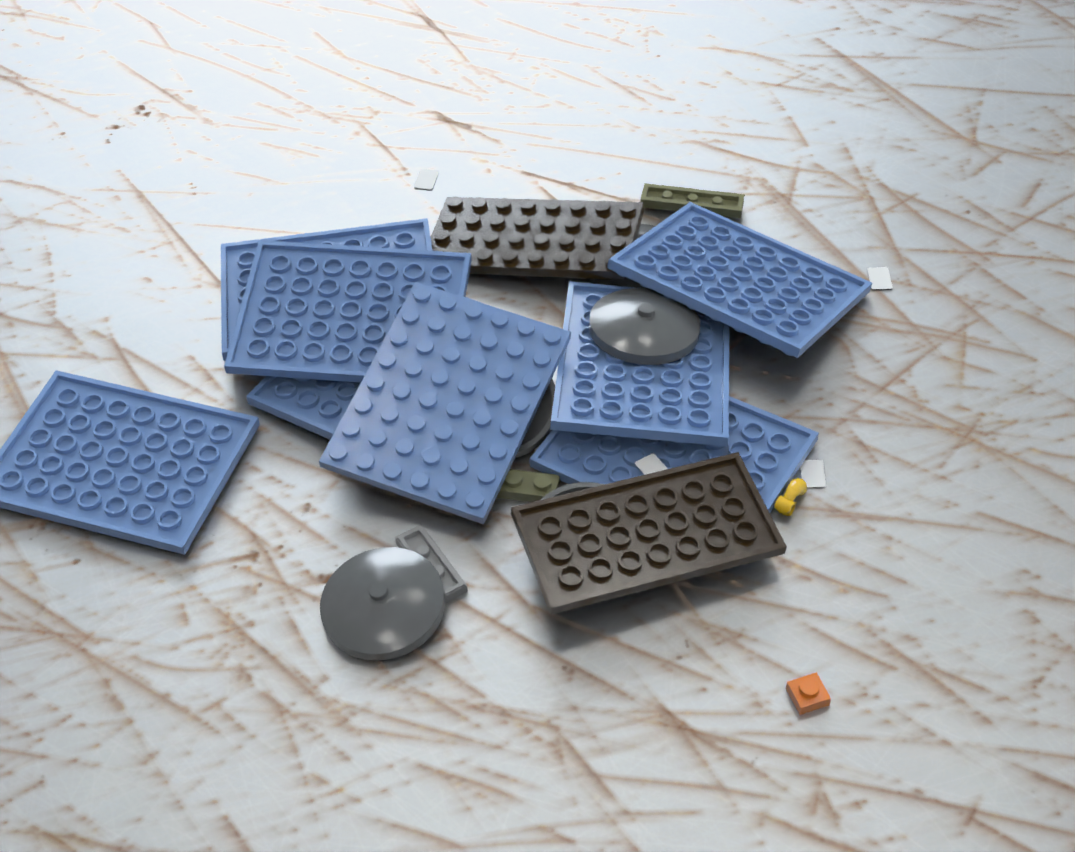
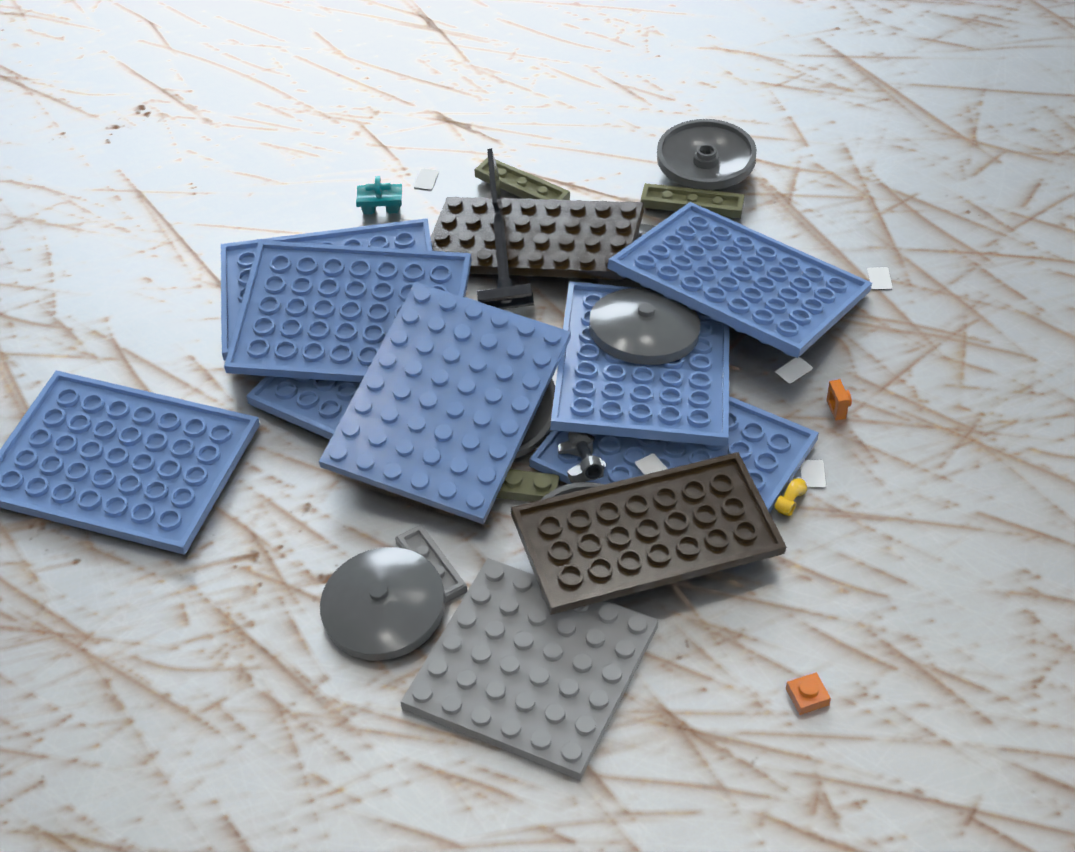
(379, 195): none -> teal hips
(505, 295): none -> black piece
(521, 182): none -> olive plate
(530, 676): none -> light grey plate
(582, 446): none -> dark grey piece
(706, 154): none -> dark grey dish
(794, 370): none -> white sticker
(838, 399): none -> orange plate

